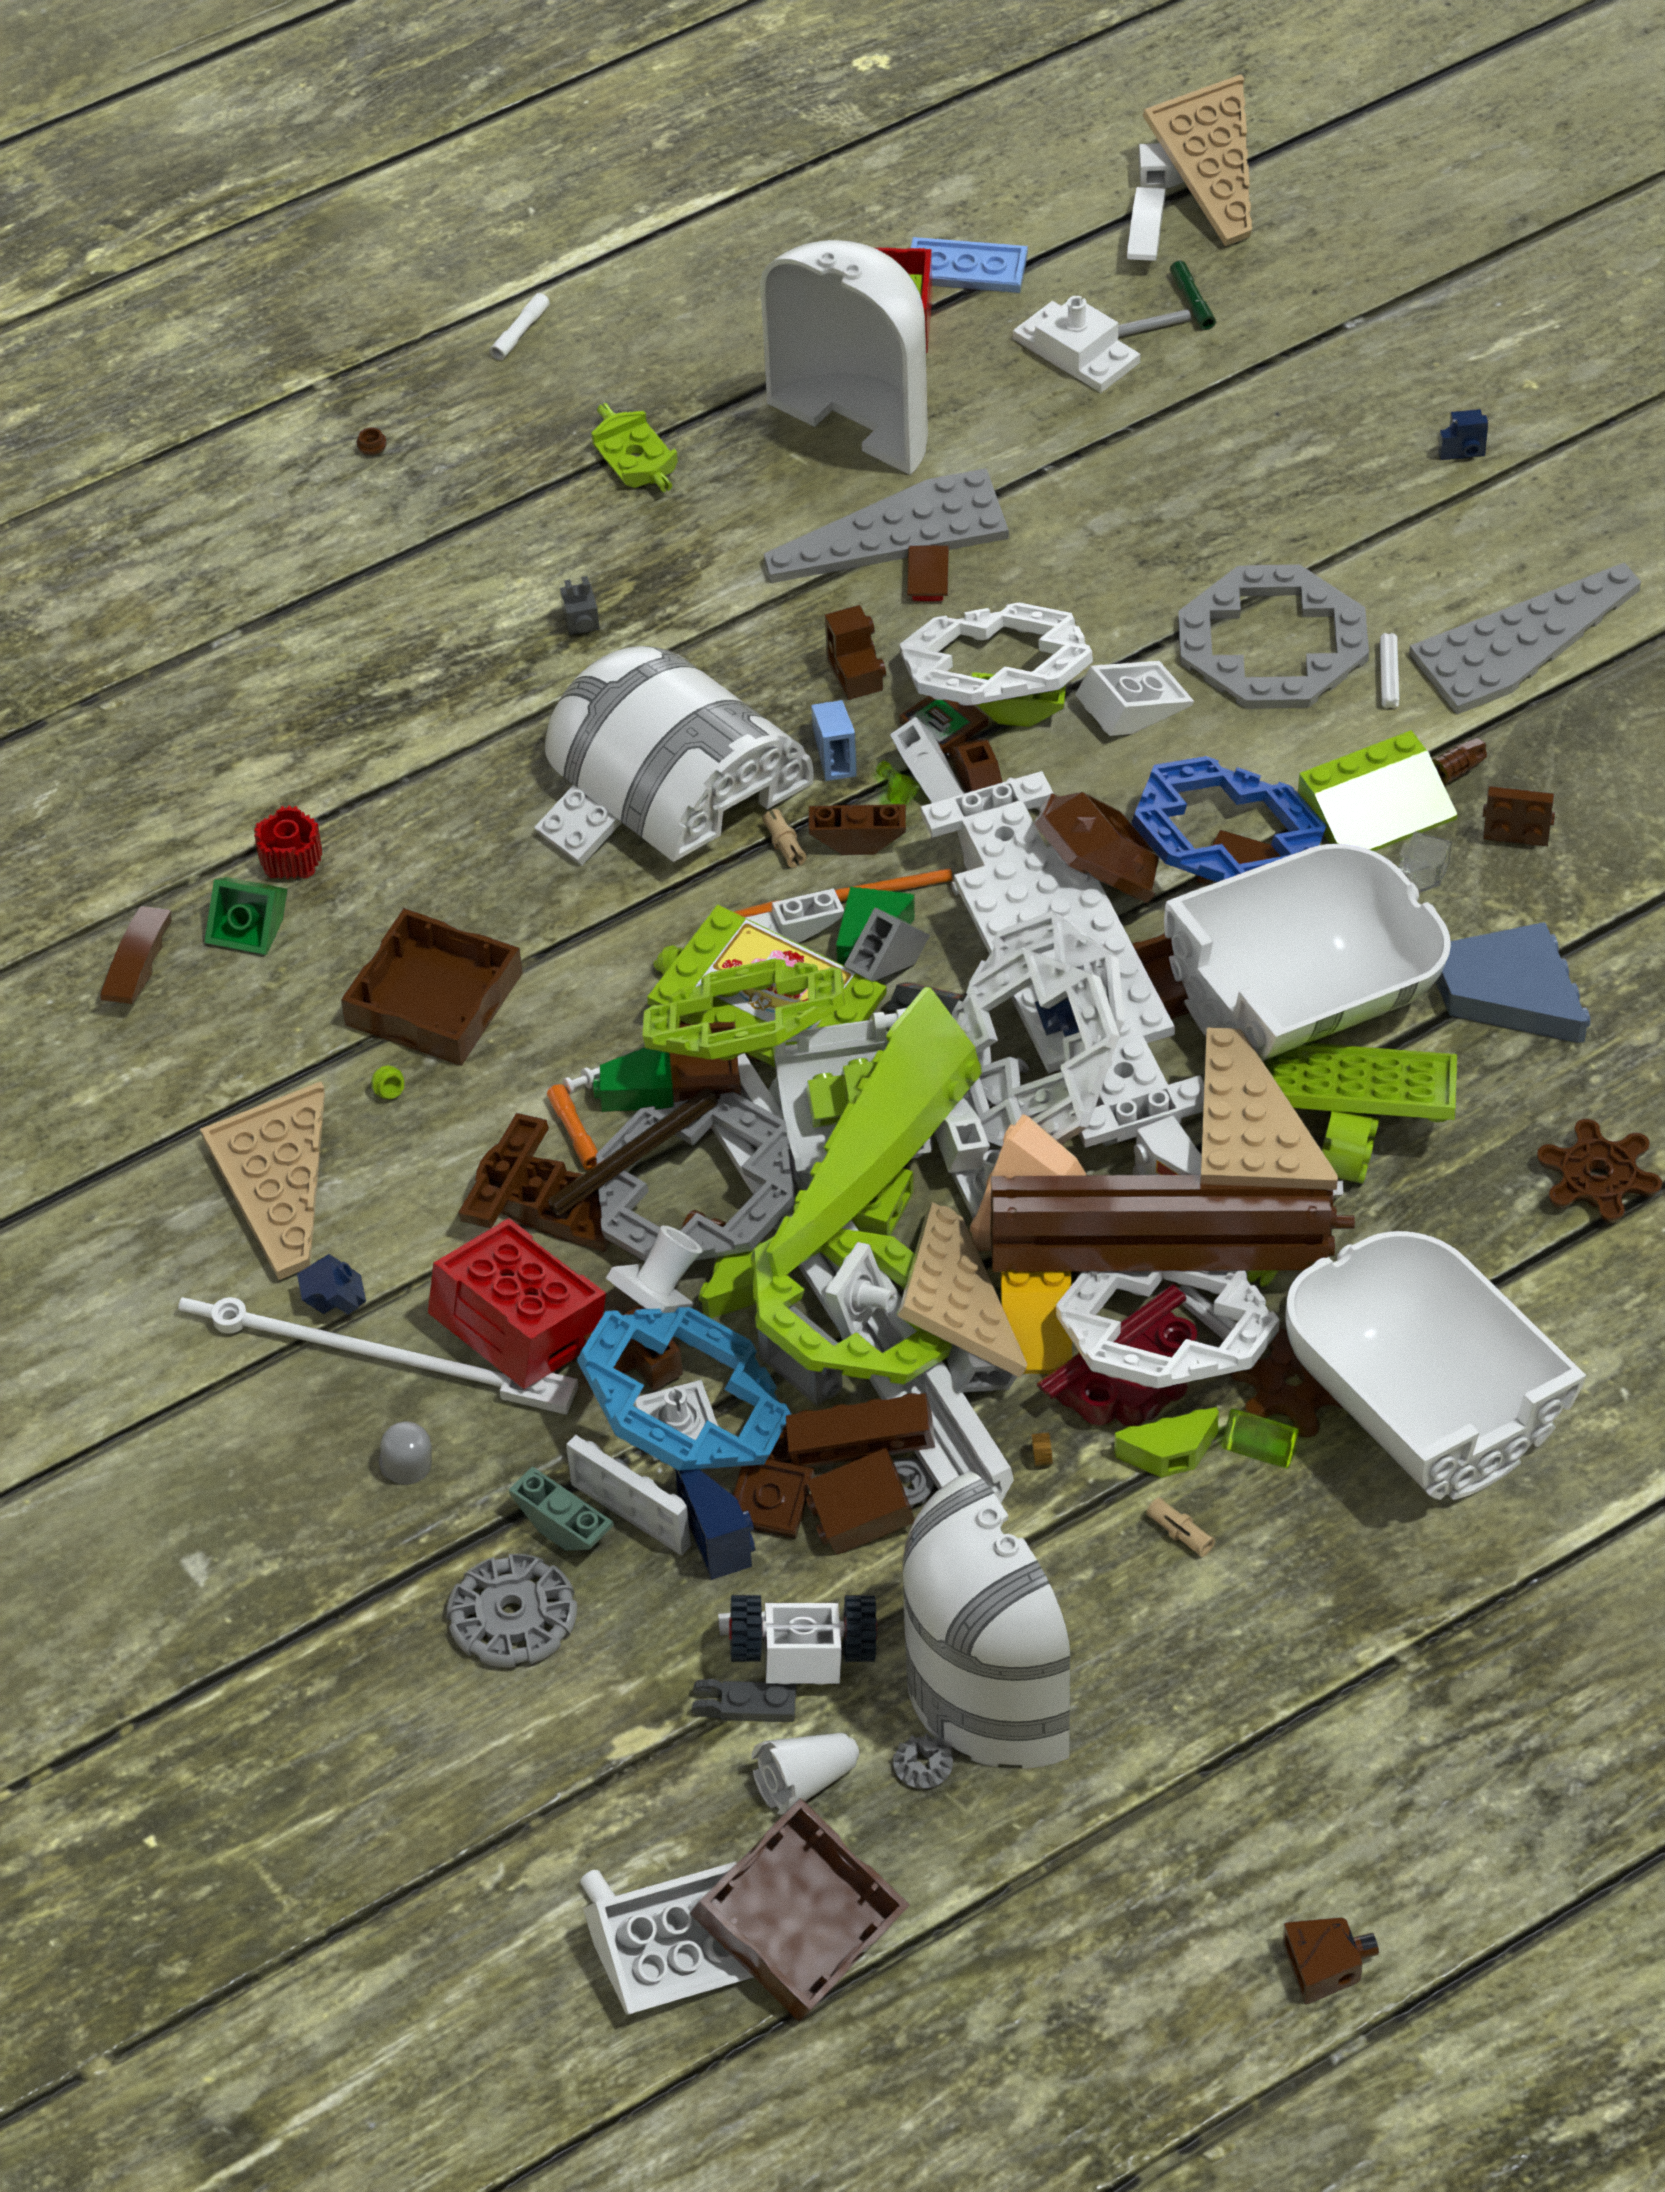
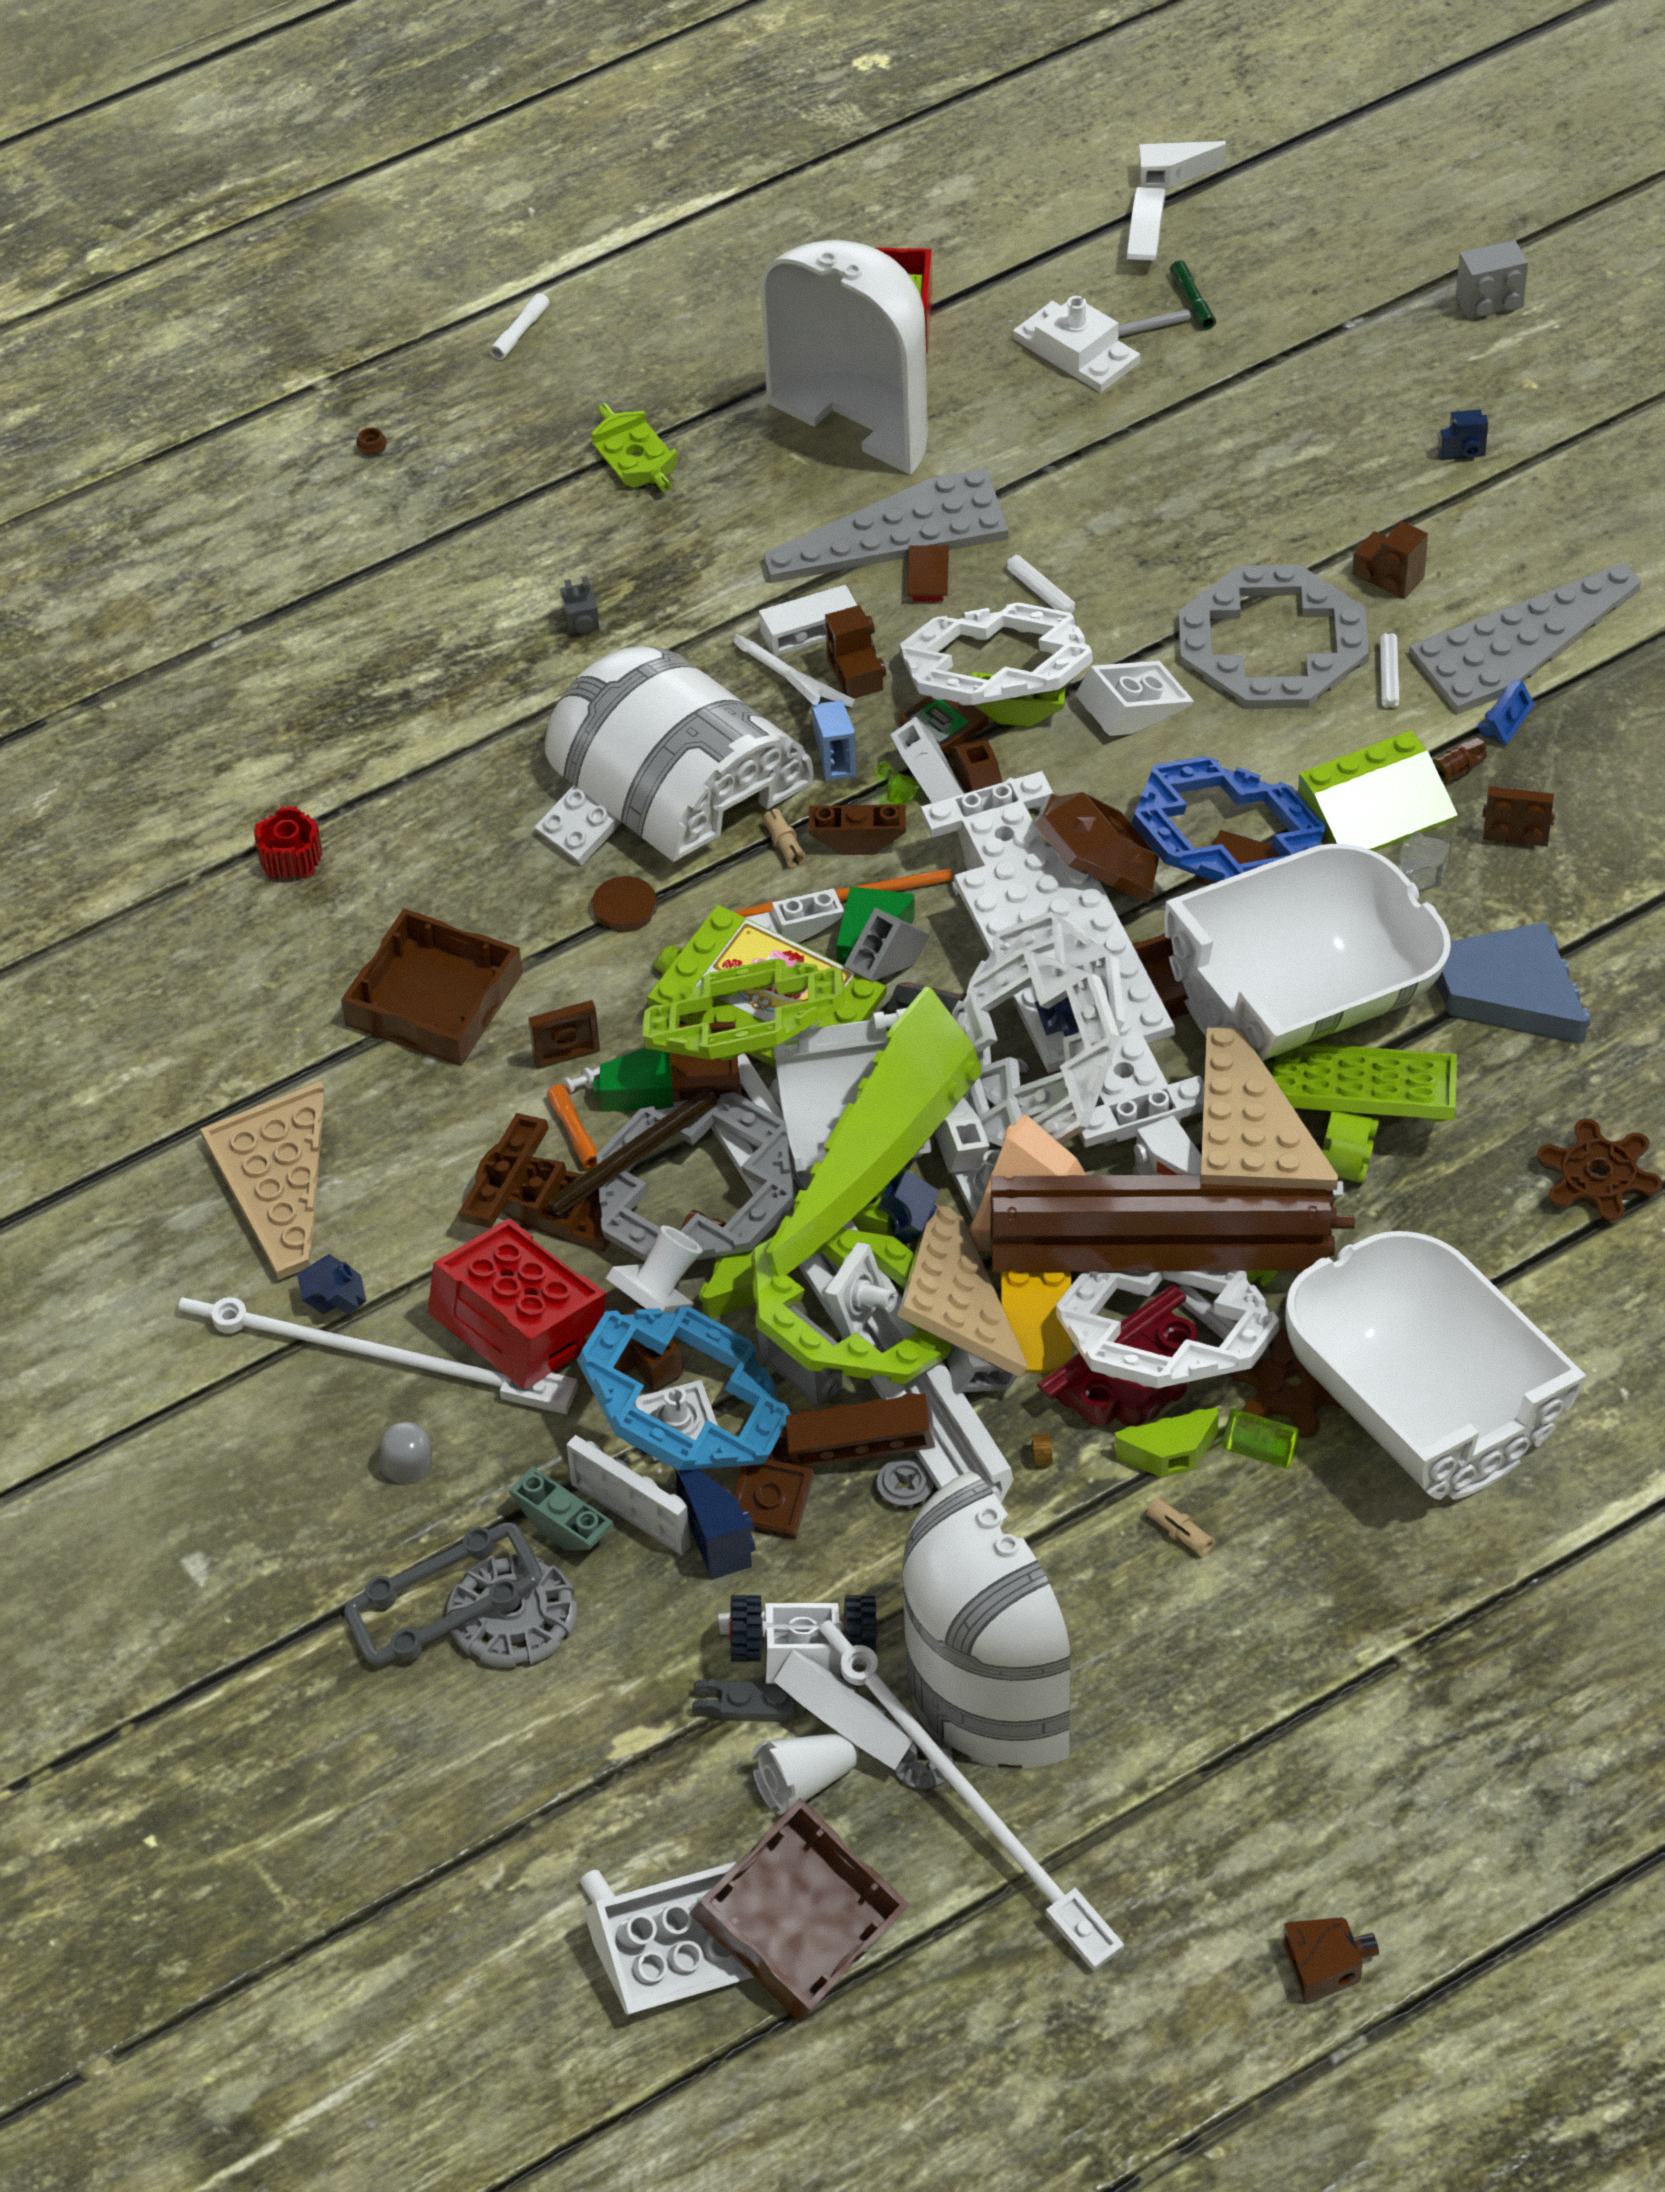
(135, 955): reddish brown slope -> none
(244, 914): green slope -> none
(387, 1082): lime plate -> none
(408, 1643): none -> dark grey bar
(564, 1034): none -> reddish brown tile
(624, 903): none -> reddish brown tile
(802, 620): none -> white brick
(806, 685): none -> white piece
(831, 1094): lime brick -> none
(843, 1709): none -> white slope
(859, 1502): reddish brown brick -> none
(909, 1204): none -> dark blue brick
(975, 264): light blue tile -> none
(1040, 584): none -> white axle
(1069, 1912): none -> white bar
(1207, 146): tan wing -> none
(1393, 561): none -> reddish brown brick
(1491, 279): none -> light grey brick
(1508, 713): none -> blue plate

